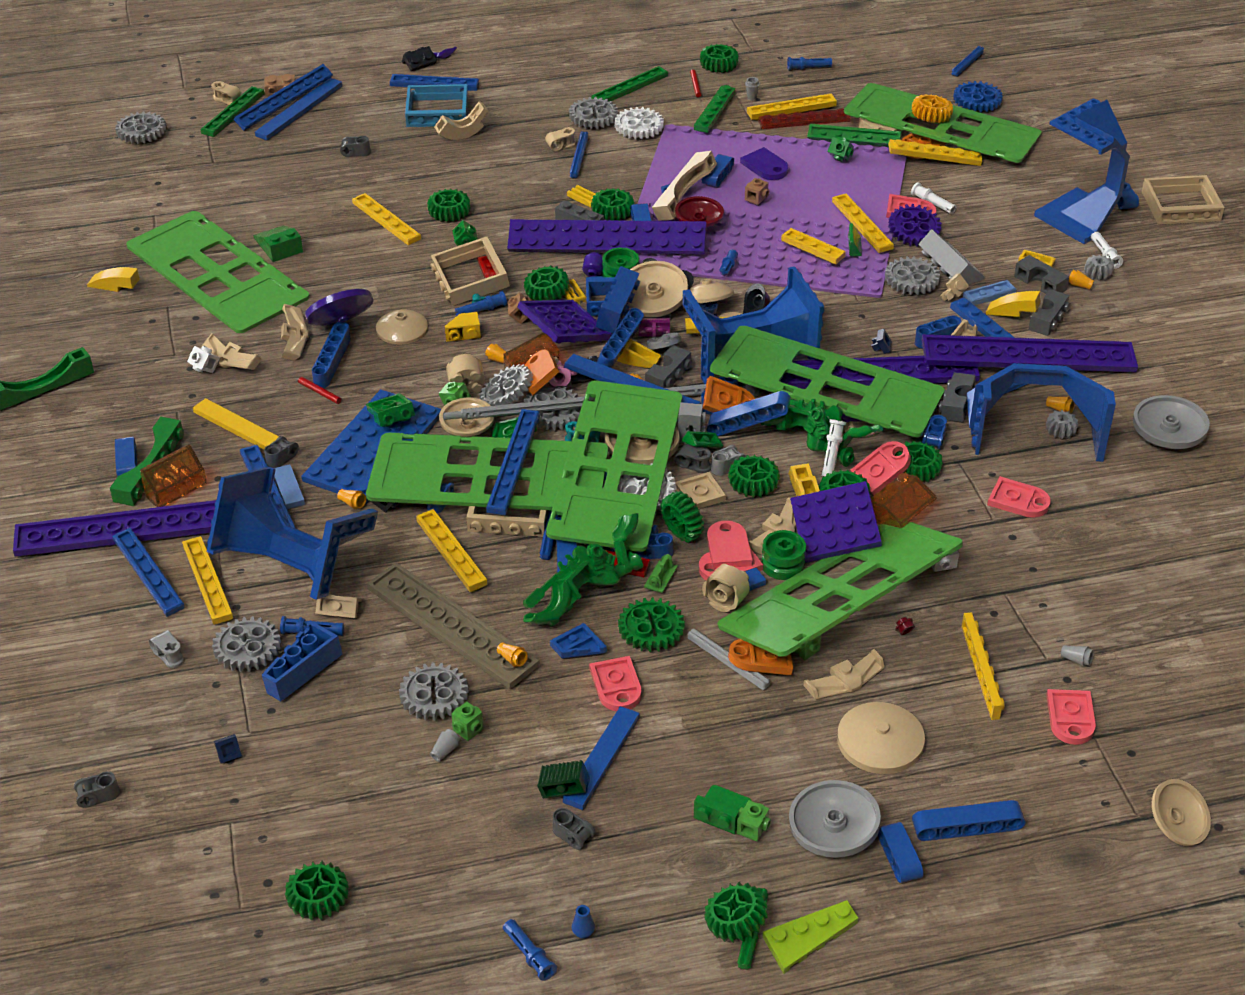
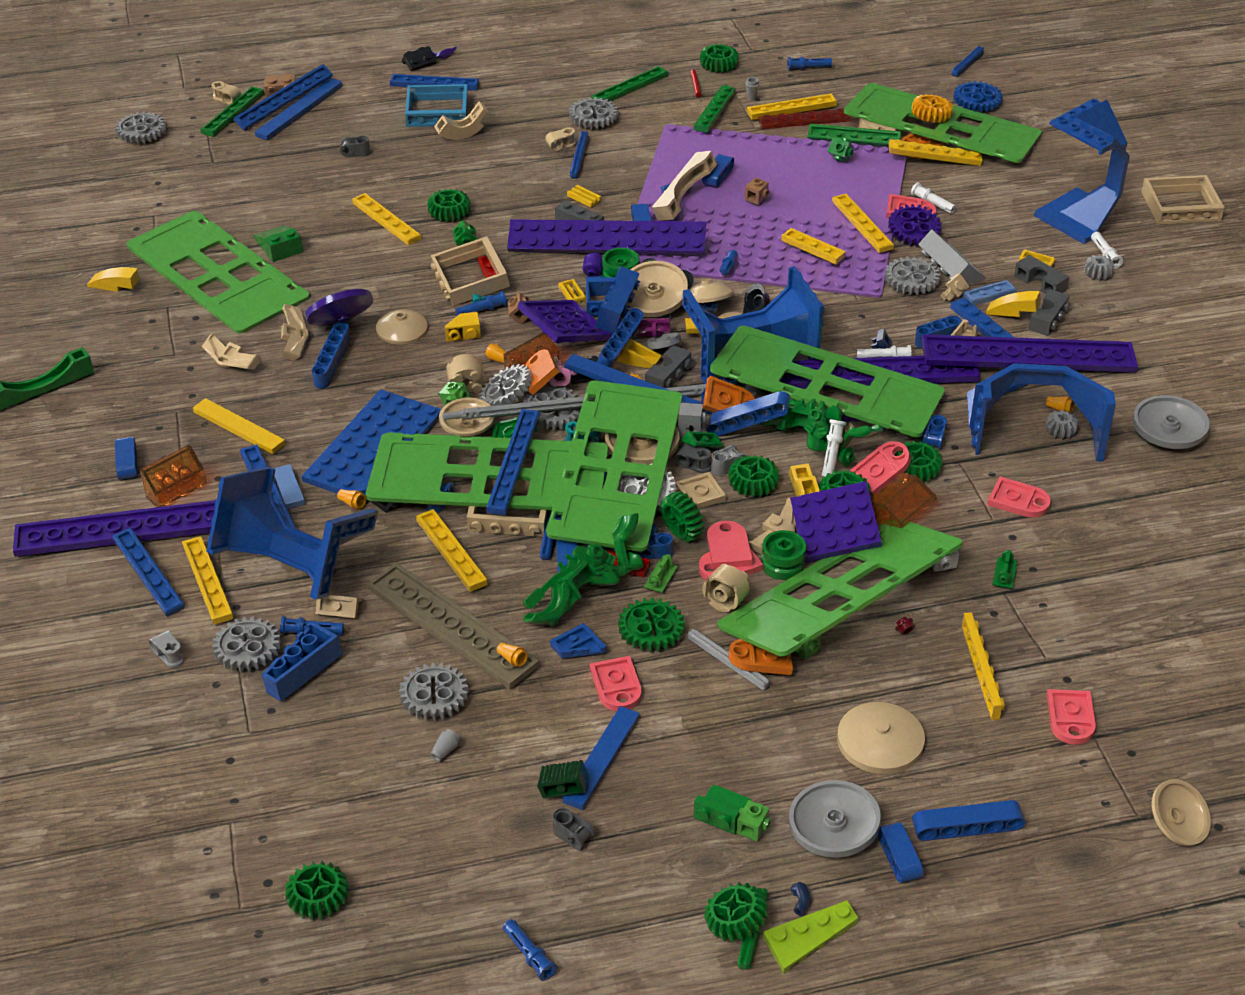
(97, 788): dark grey piece -> none
(129, 486): green arch -> none
(203, 359): white brick -> none
(227, 748): dark blue tile -> none
(280, 452): dark grey piece -> none
(334, 398): red bar -> none
(391, 409): green plate -> none
(467, 721): bright green brick -> none
(546, 283): green gear -> none
(583, 923): blue cone -> none
(612, 204): green gear -> none
(639, 123): white gear -> none
(700, 209): dark red dish -> none
(755, 579): blue tile -> none
(765, 164): dark purple tile -> none
(803, 894): none -> dark blue arm
(846, 677): tan plate -> none
(854, 241): green slope -> none
(888, 352): none -> white pin
(955, 397): dark grey arch -> none
(1005, 570): none -> green hinge
(1079, 279): light orange cone -> none
(1079, 654): light grey cone -> none
(1128, 199): blue piece -> none

